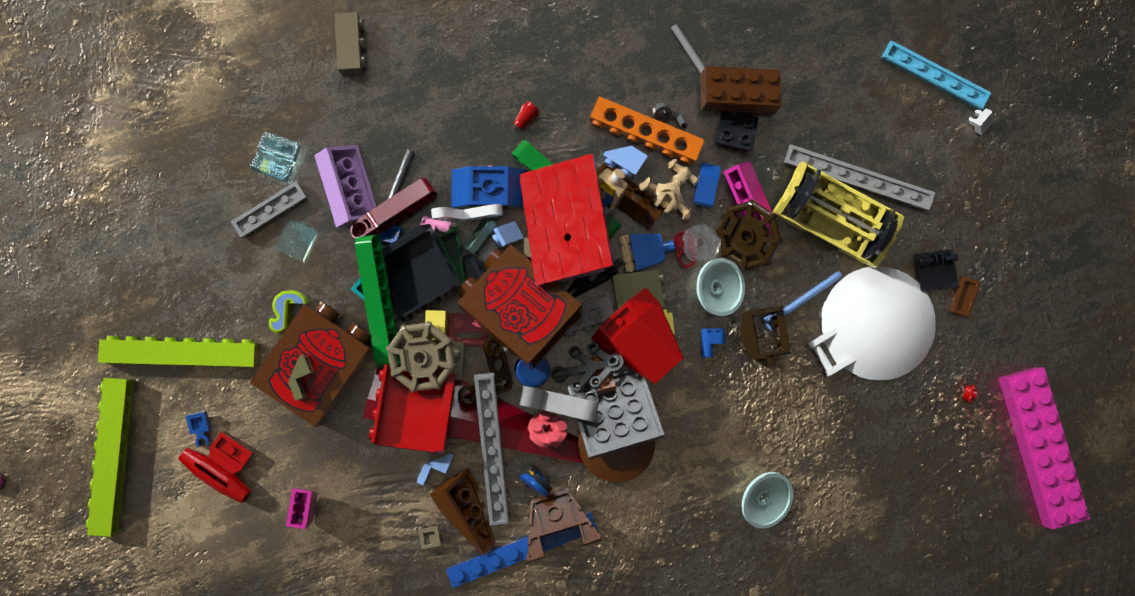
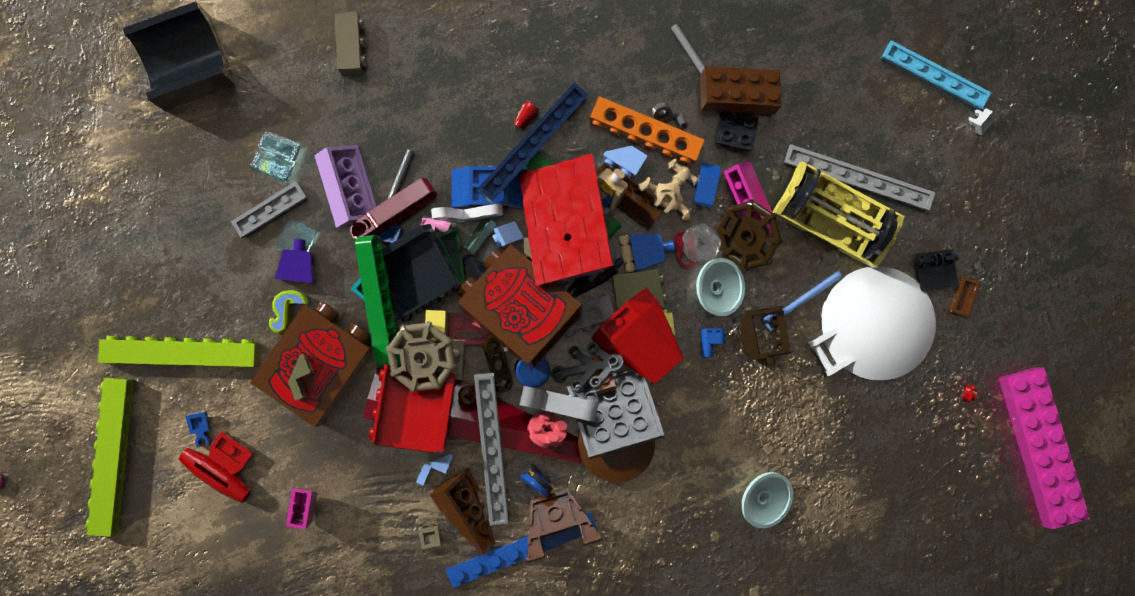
(180, 56): none -> black piece
(297, 264): none -> dark purple torso
(531, 143): none -> dark blue plate

